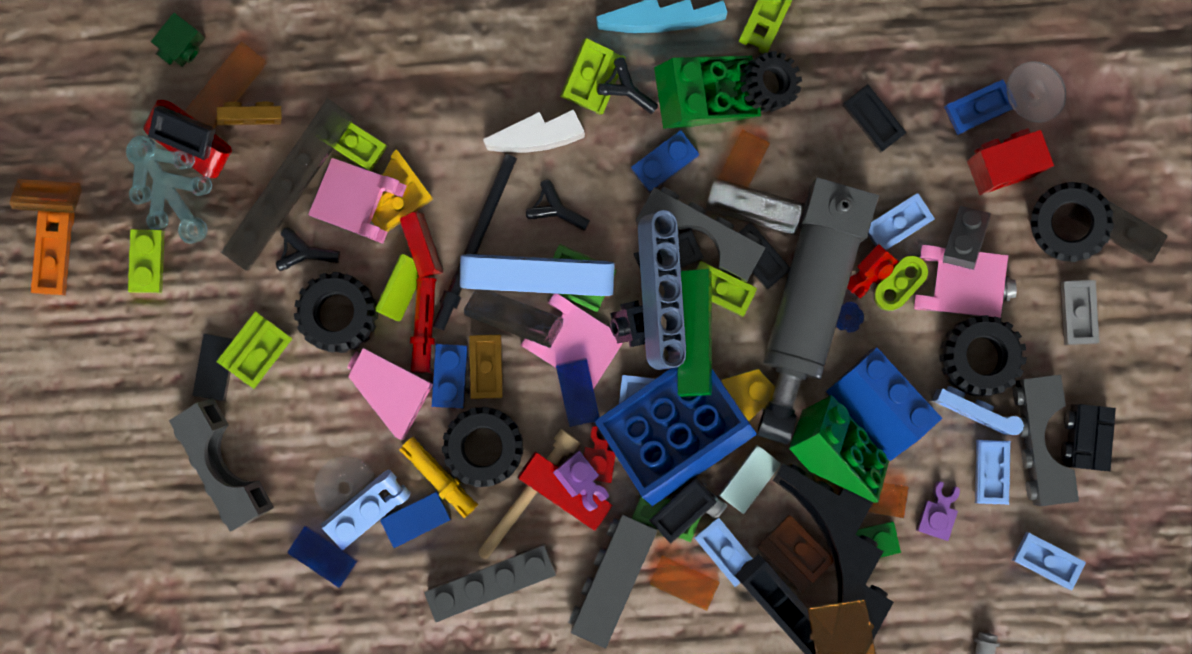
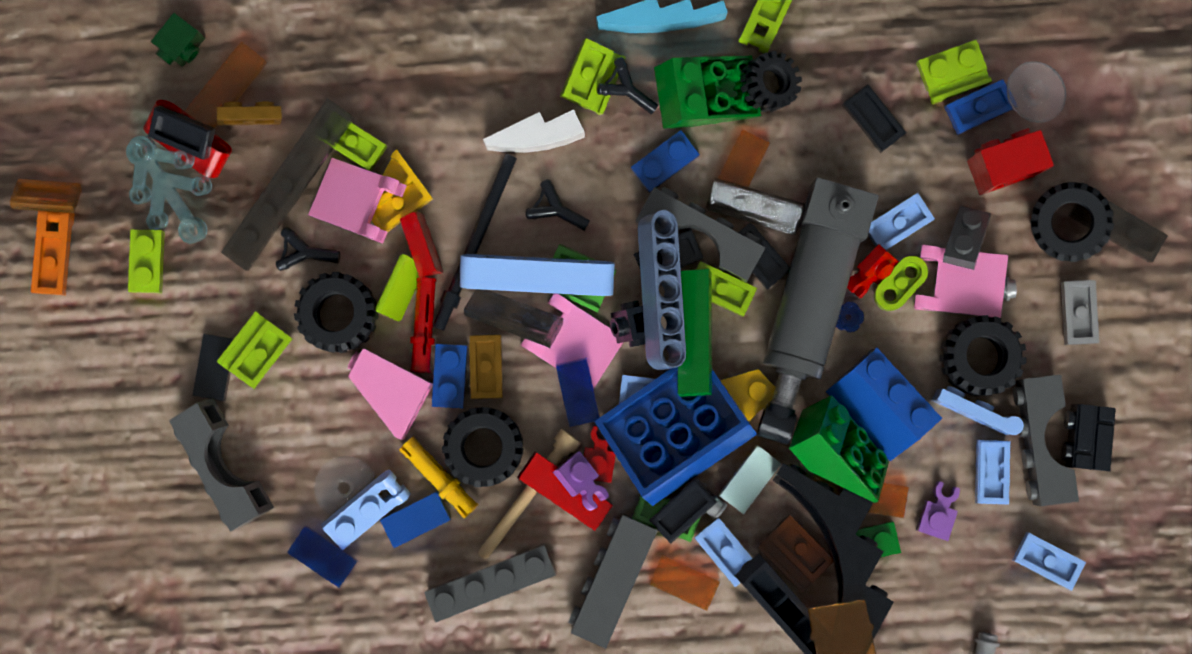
(954, 71): none -> lime plate

